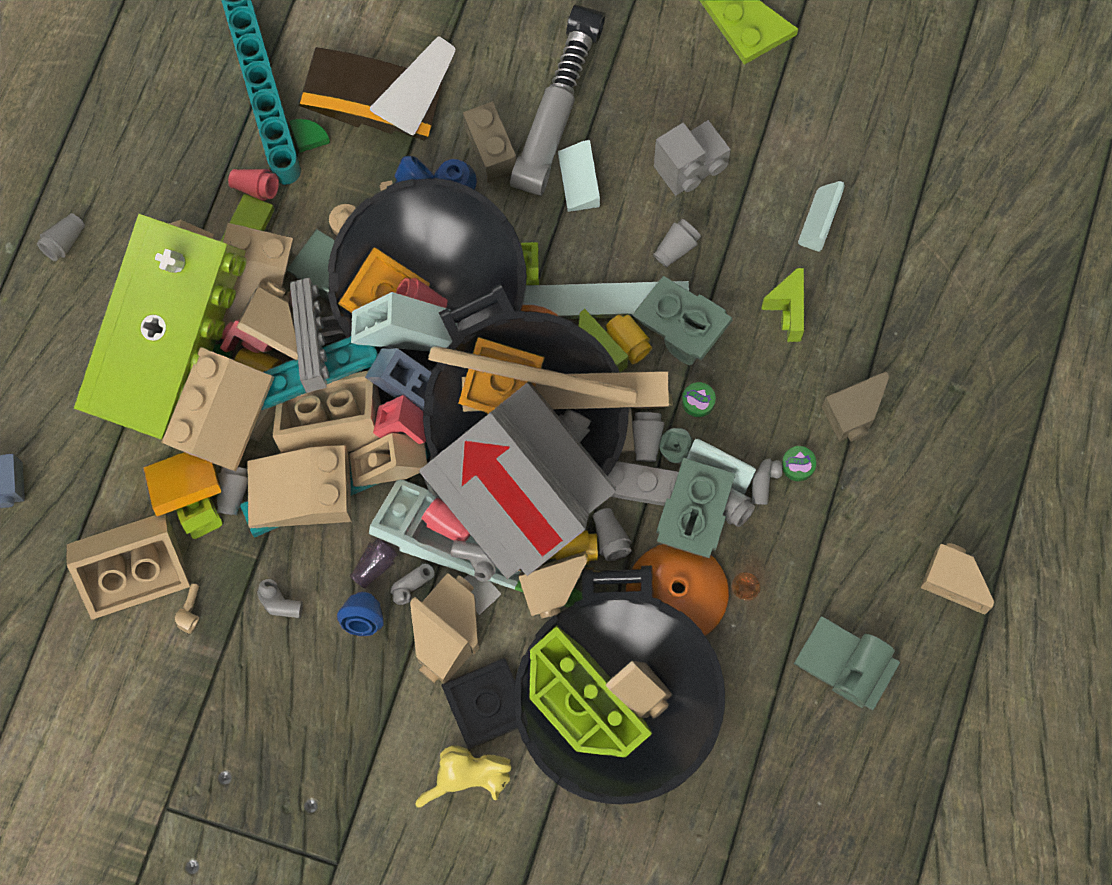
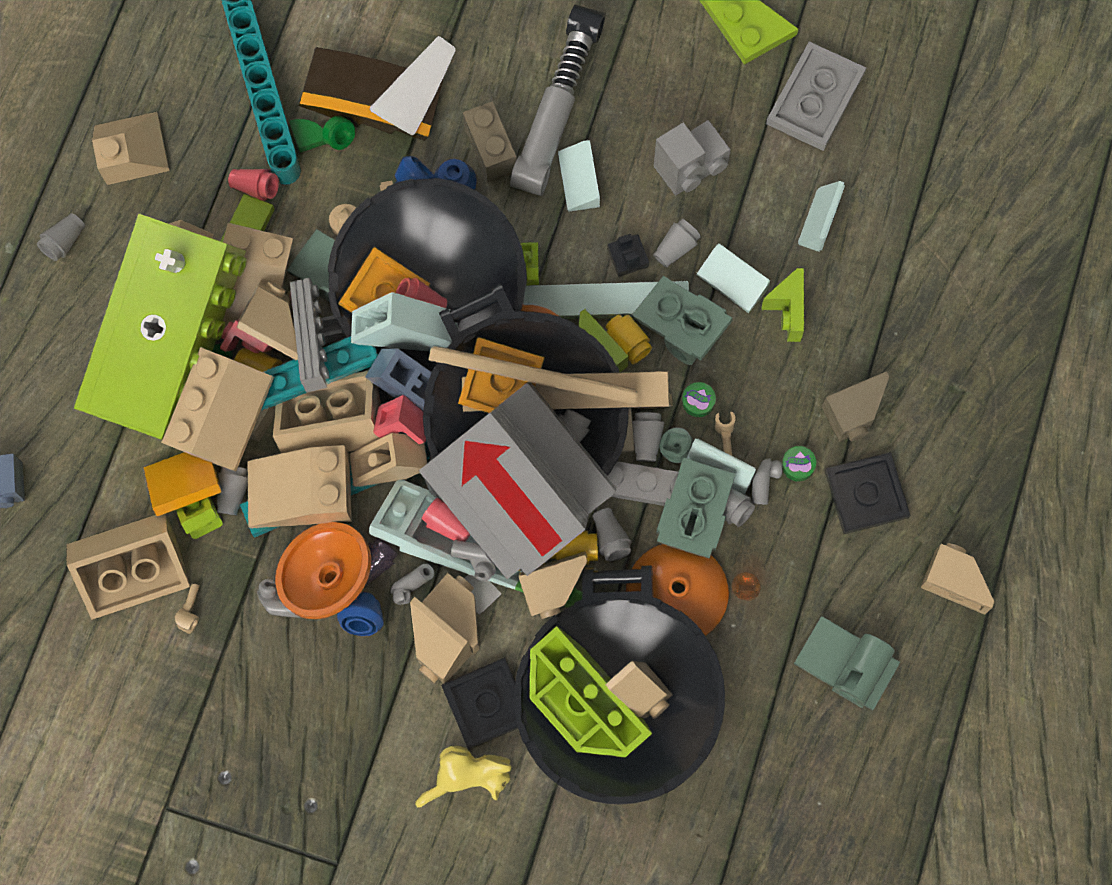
(130, 148): none -> tan slope
(314, 561): none -> orange dish
(338, 132): none -> green tile
(628, 255): none -> black tile
(725, 431): none -> tan hand
(733, 278): none -> light aqua slope
(816, 96): none -> light grey plate
(867, 493): none -> black tile

